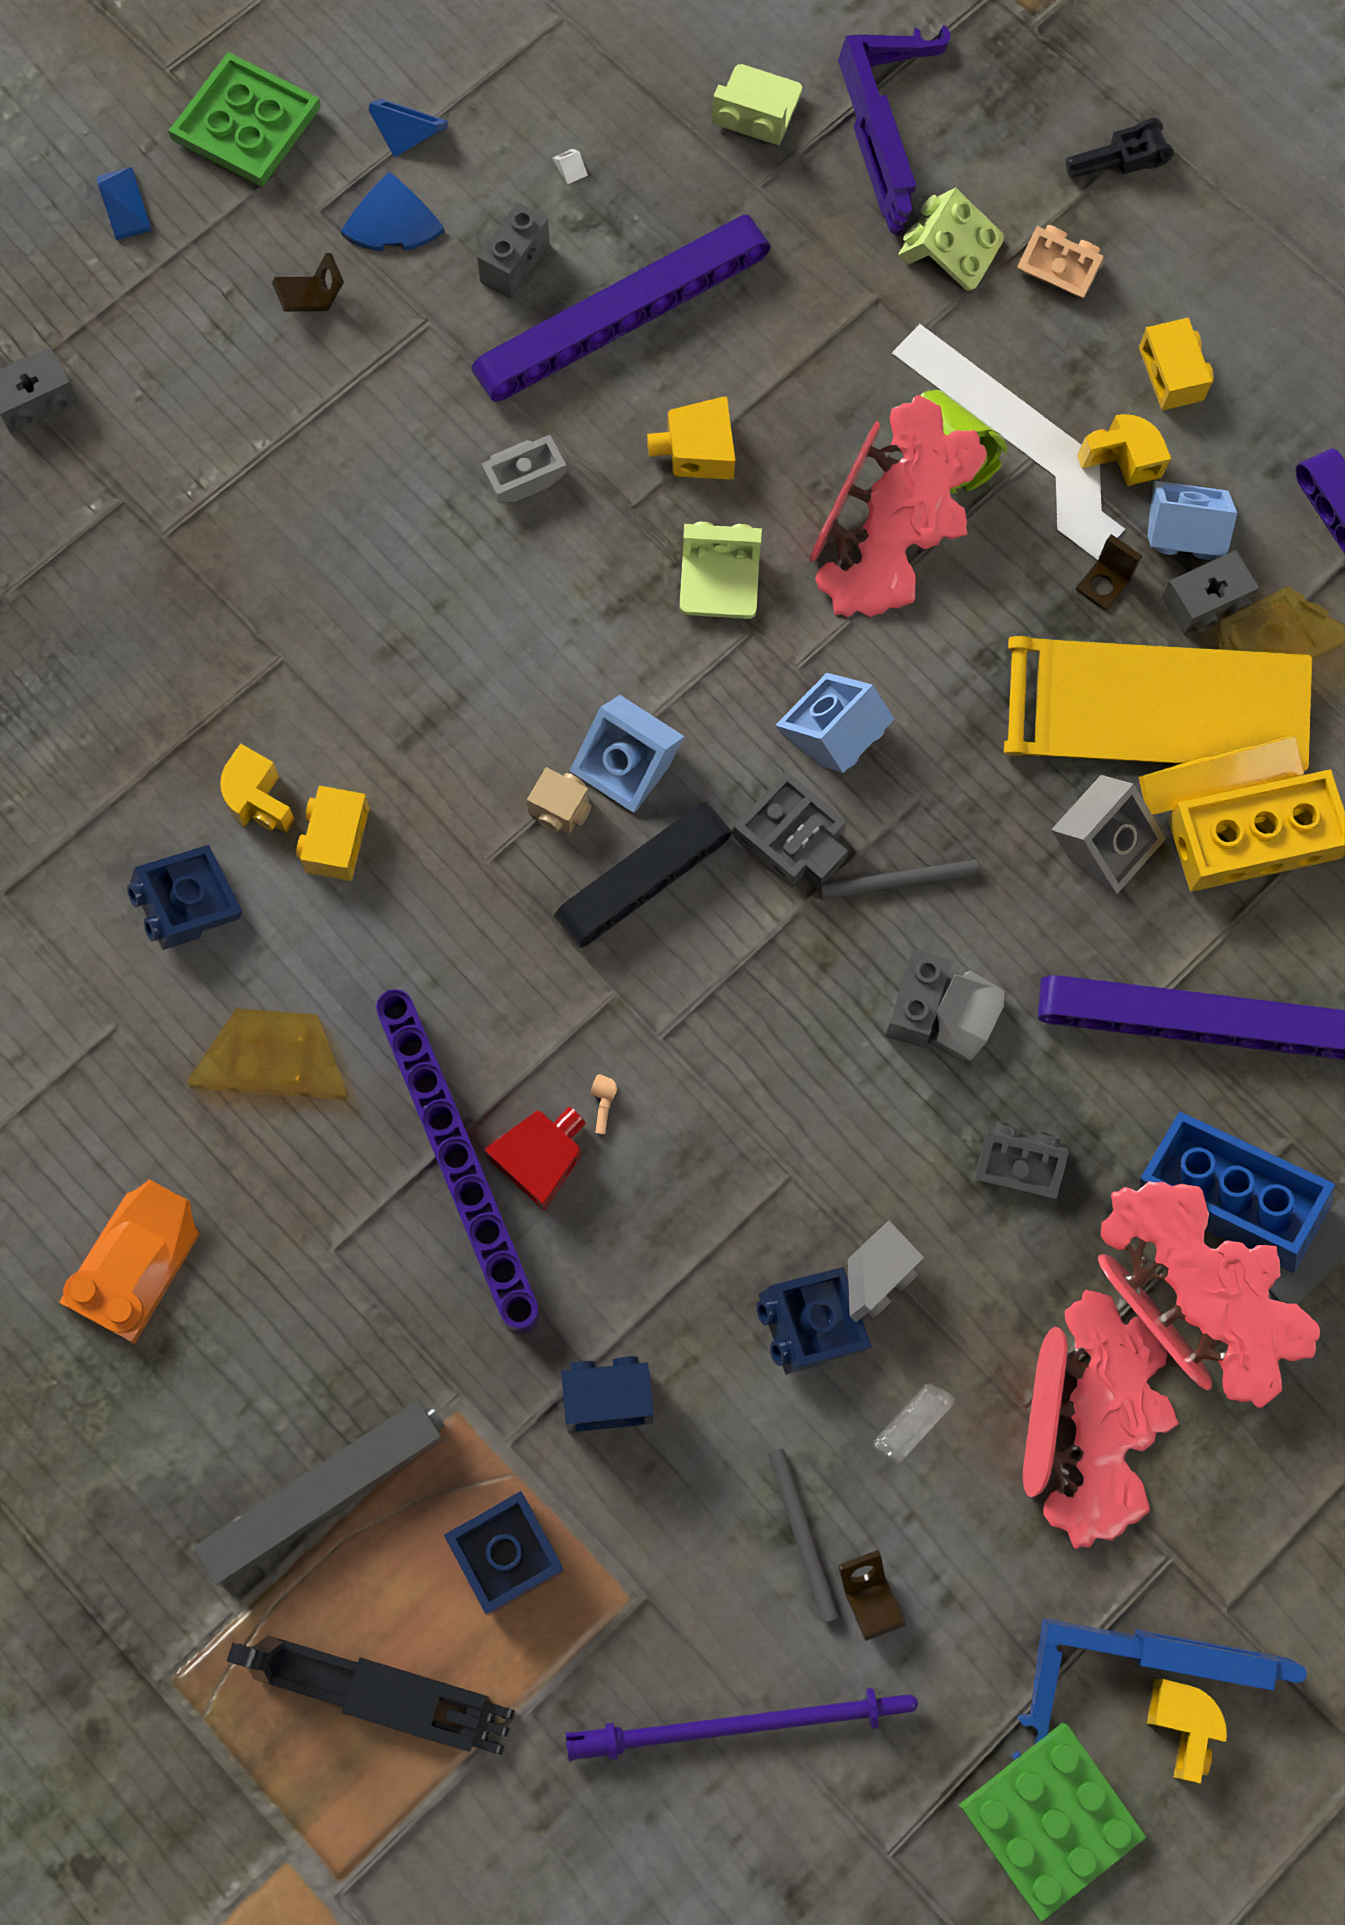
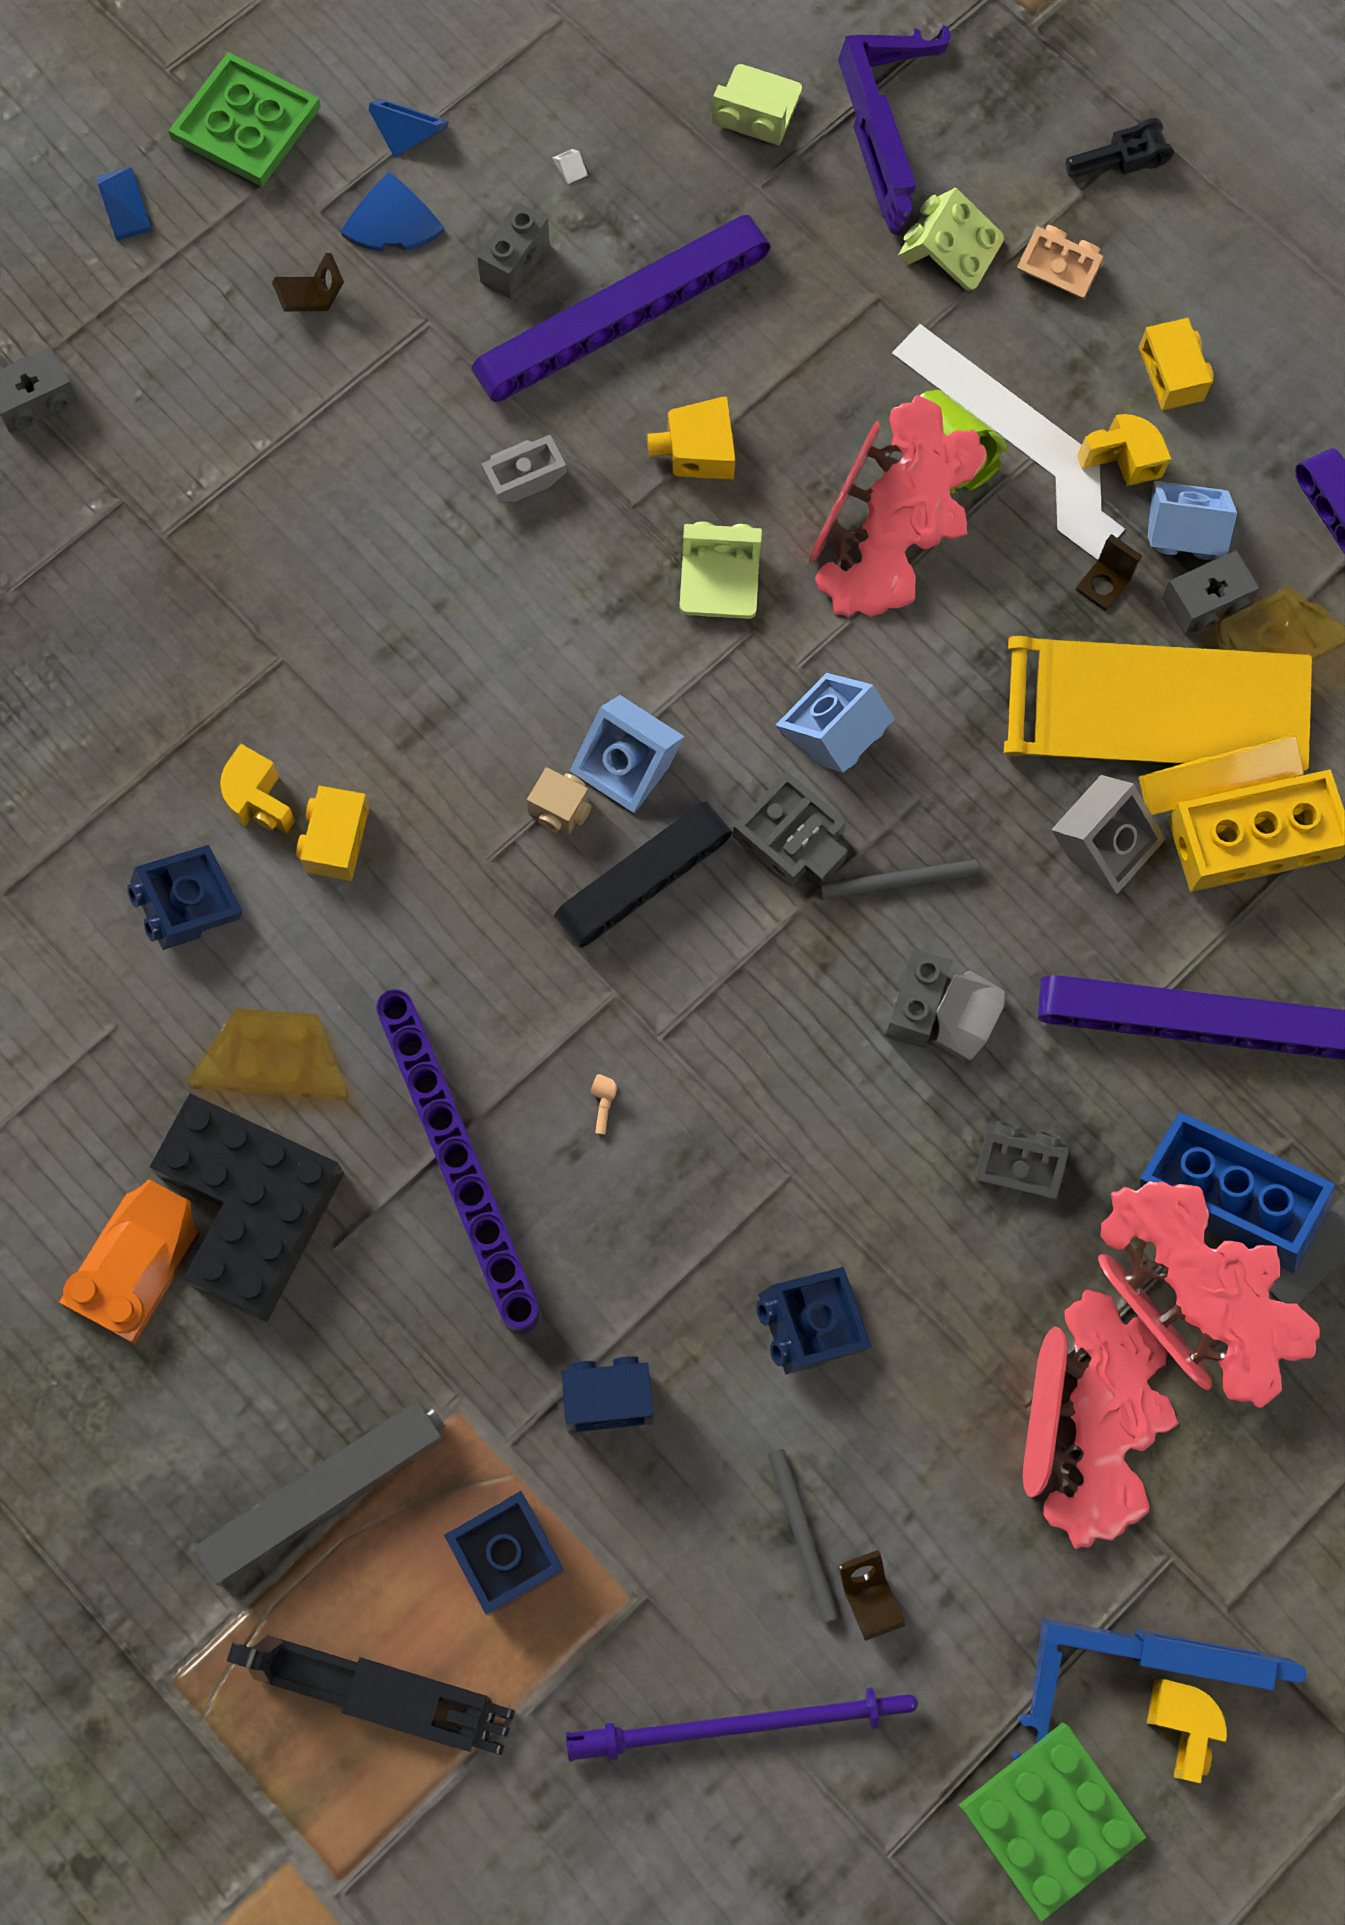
(267, 1198): none -> black brick
(539, 1154): red torso -> none
(877, 1268): light grey slope -> none
(913, 1423): clear slope -> none

